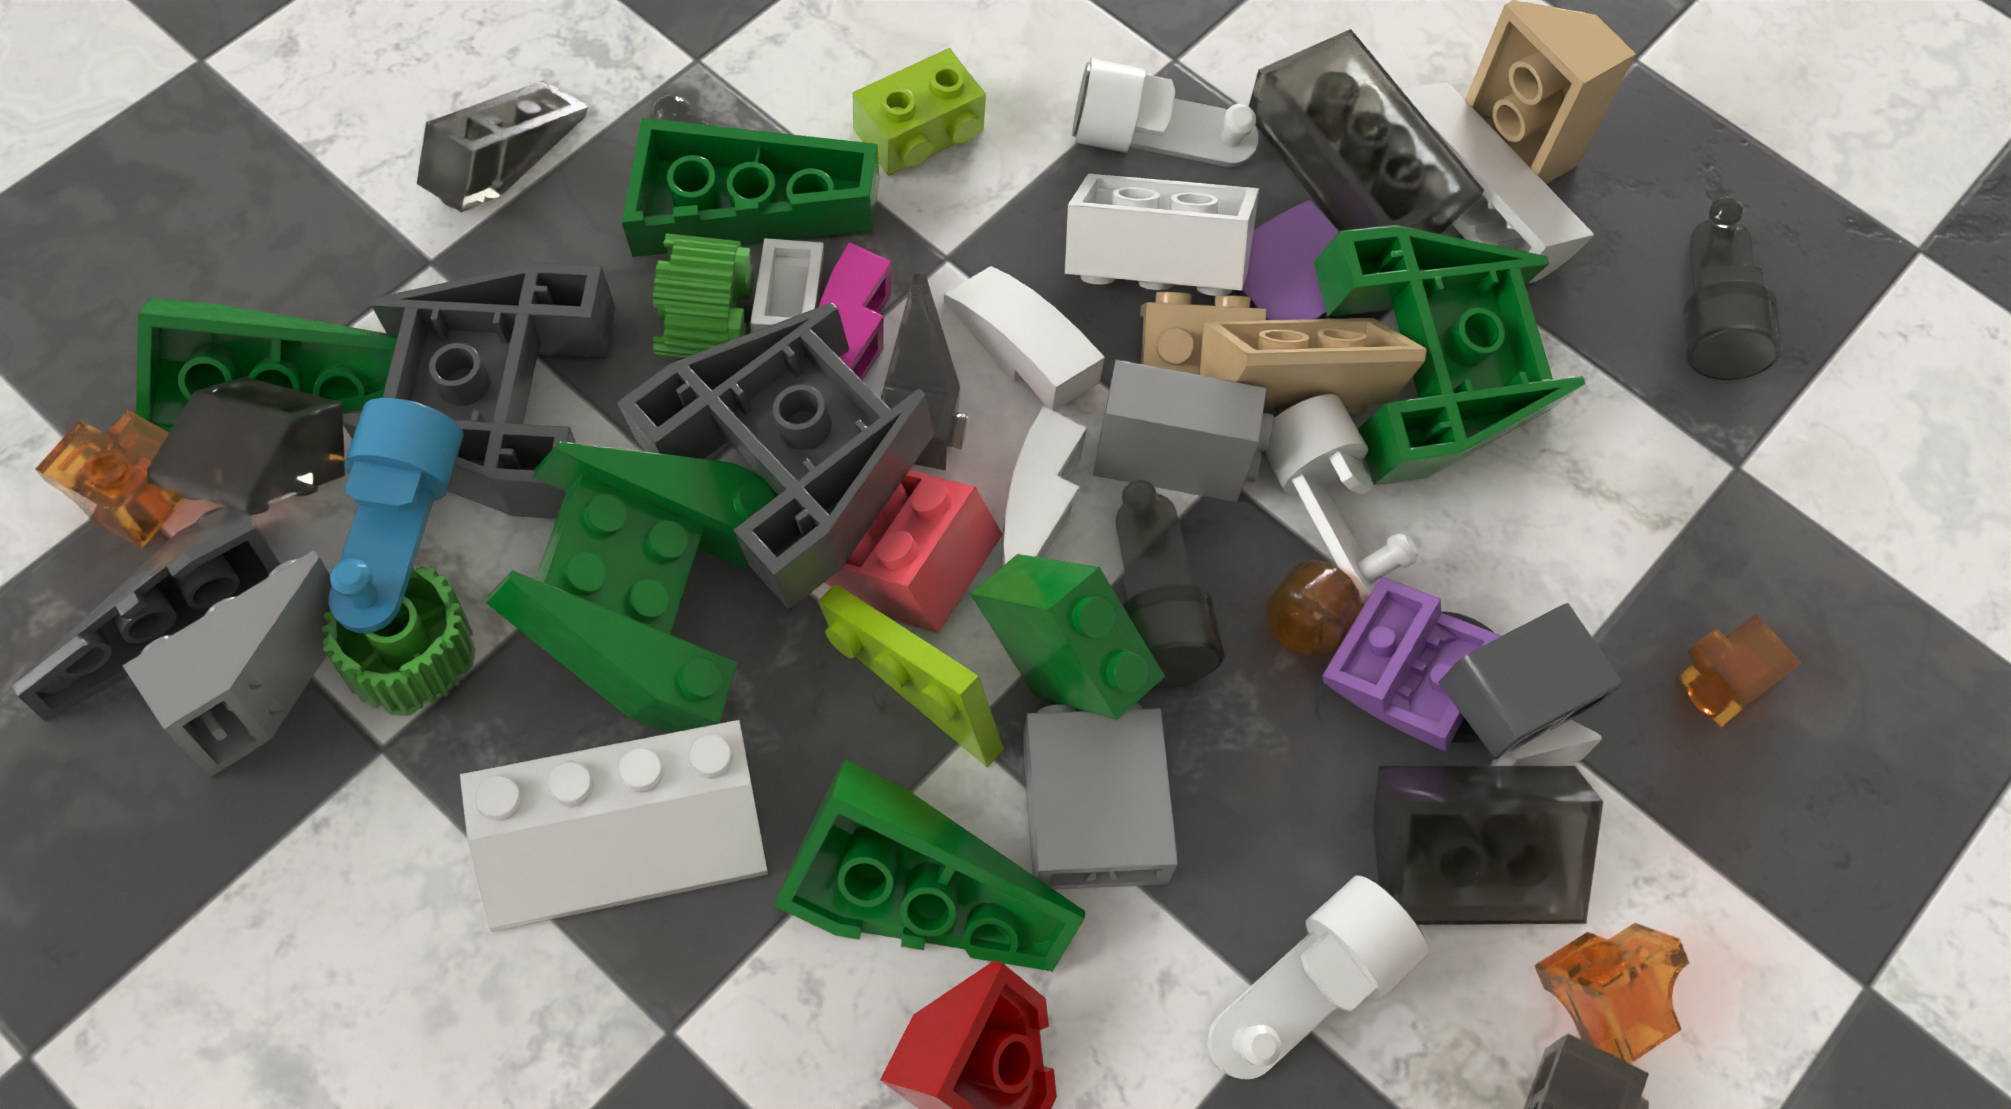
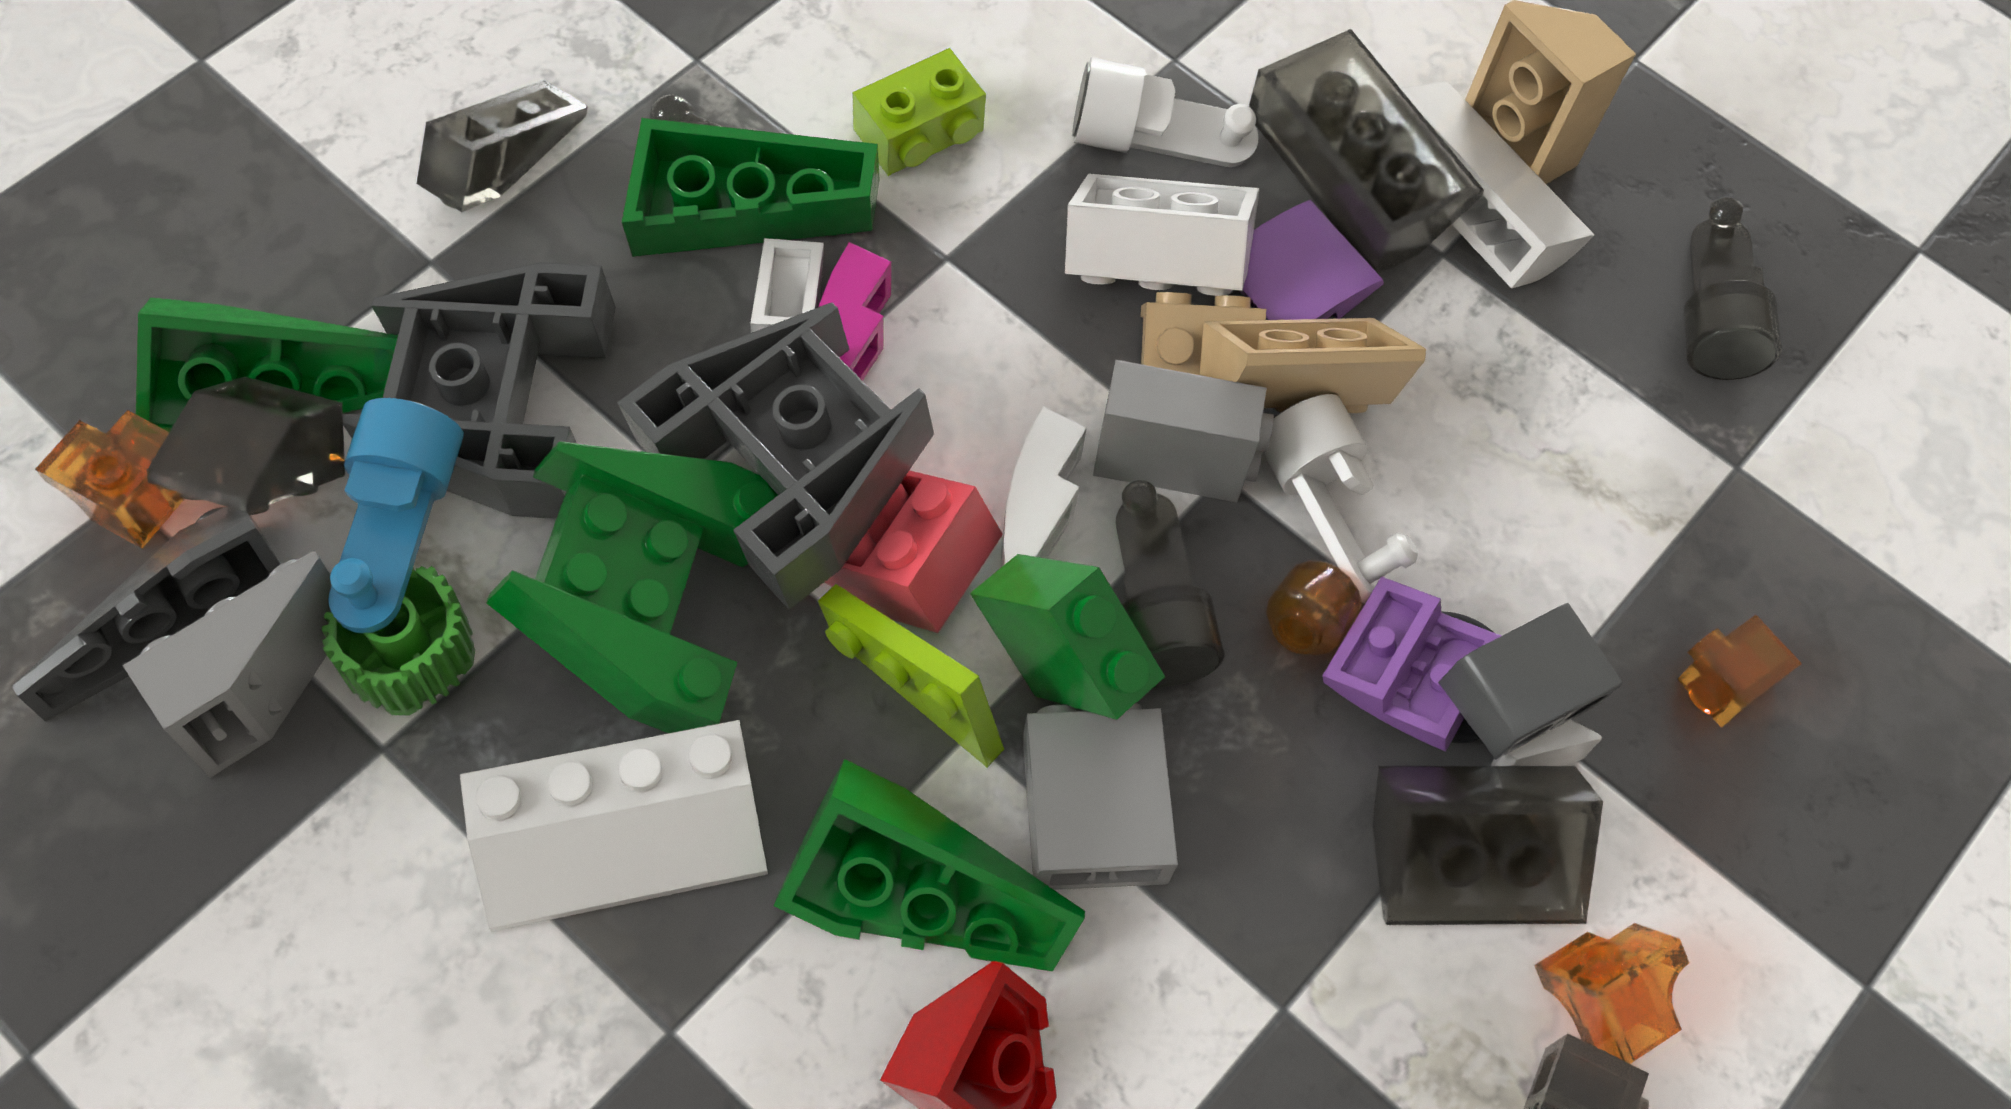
(701, 294): bright green brick -> none
(924, 362): clear smoke slope -> none
(1027, 336): white slope -> none
(1354, 950): white piece -> none
(1479, 334): green wedge -> none

